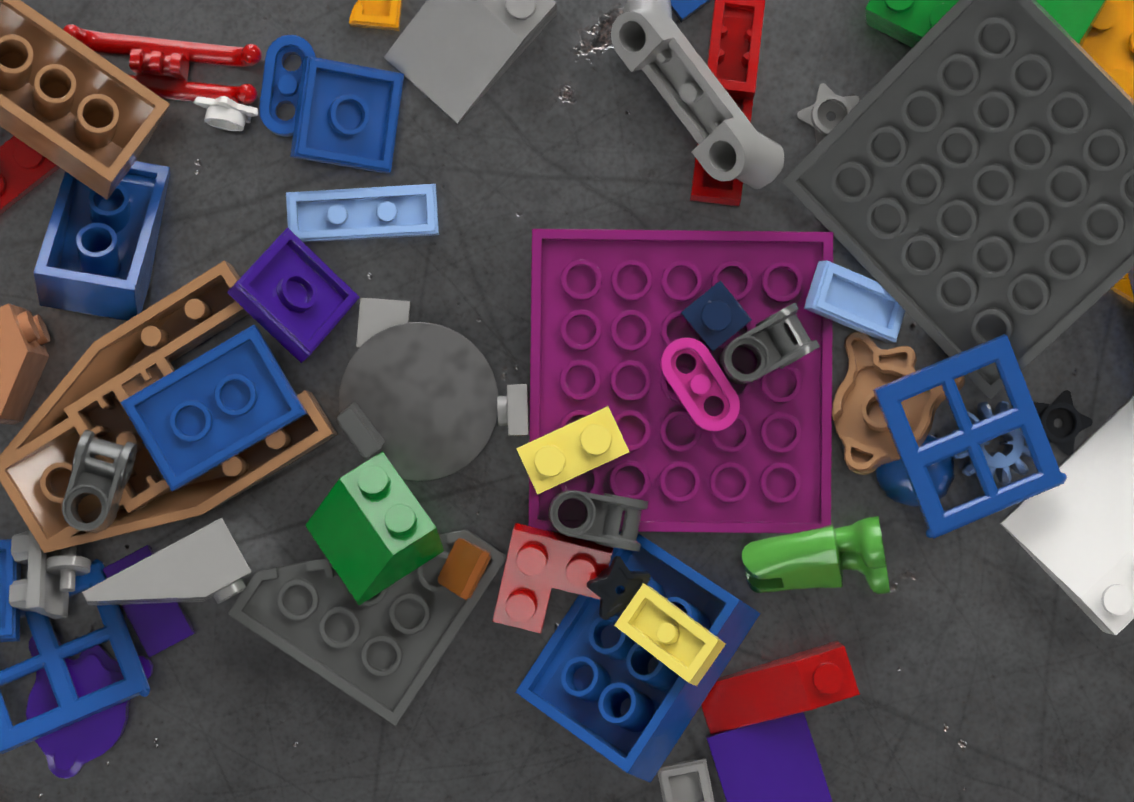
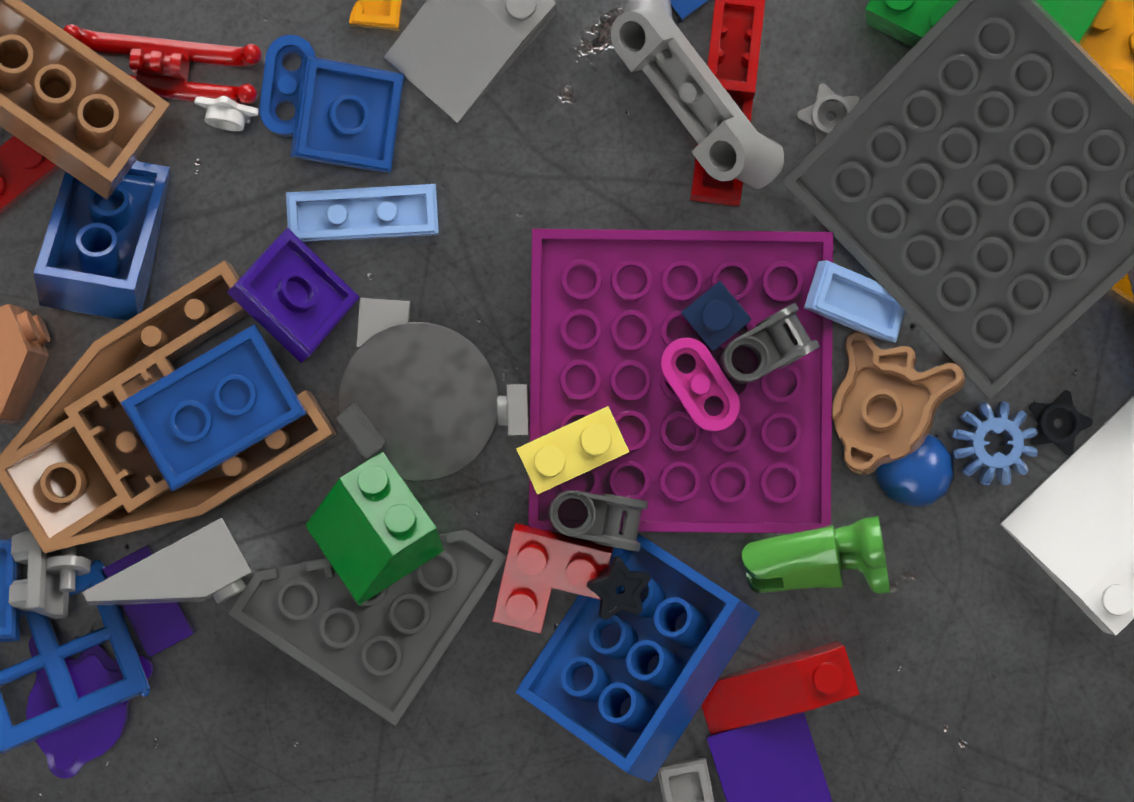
(97, 478): dark grey piece -> none
(464, 568): dark orange slope -> none
(670, 634): light yellow plate -> none
(969, 436): blue window -> none

